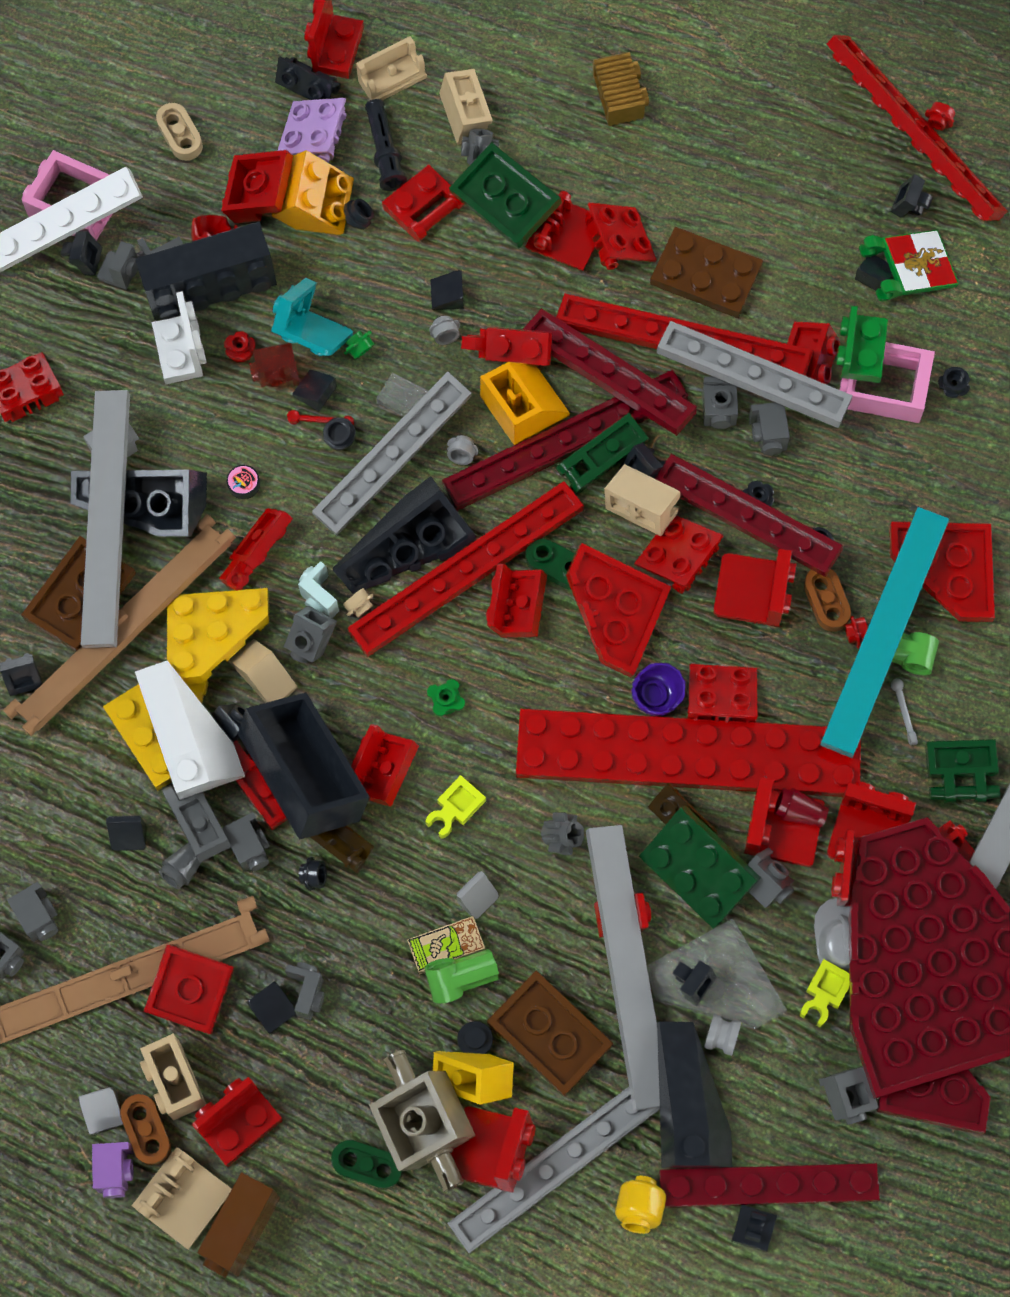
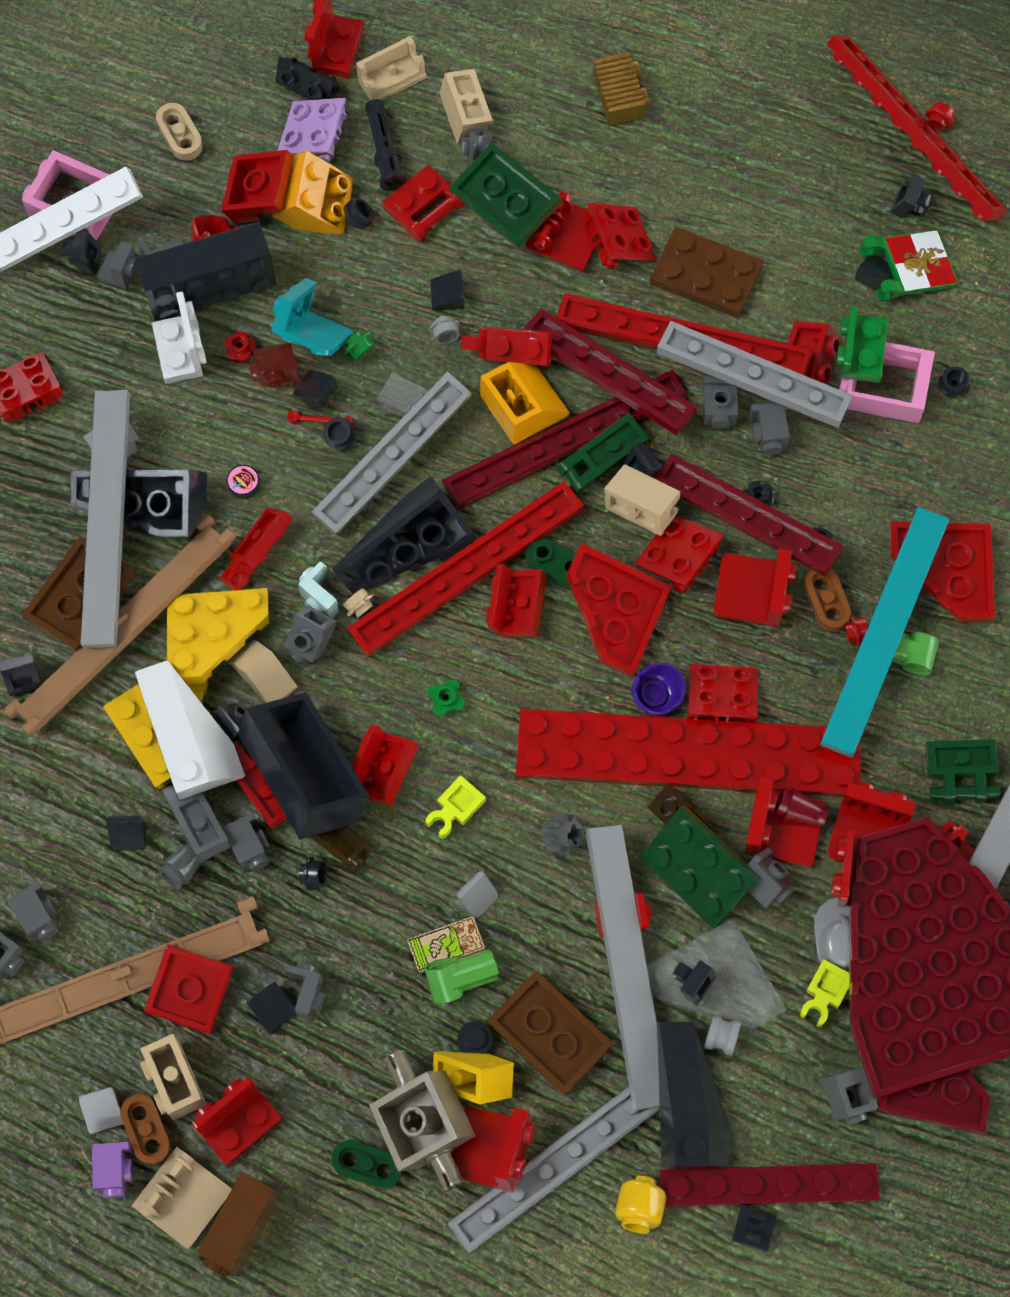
(461, 450): light grey plate -> none
(897, 686): light grey hinge -> none

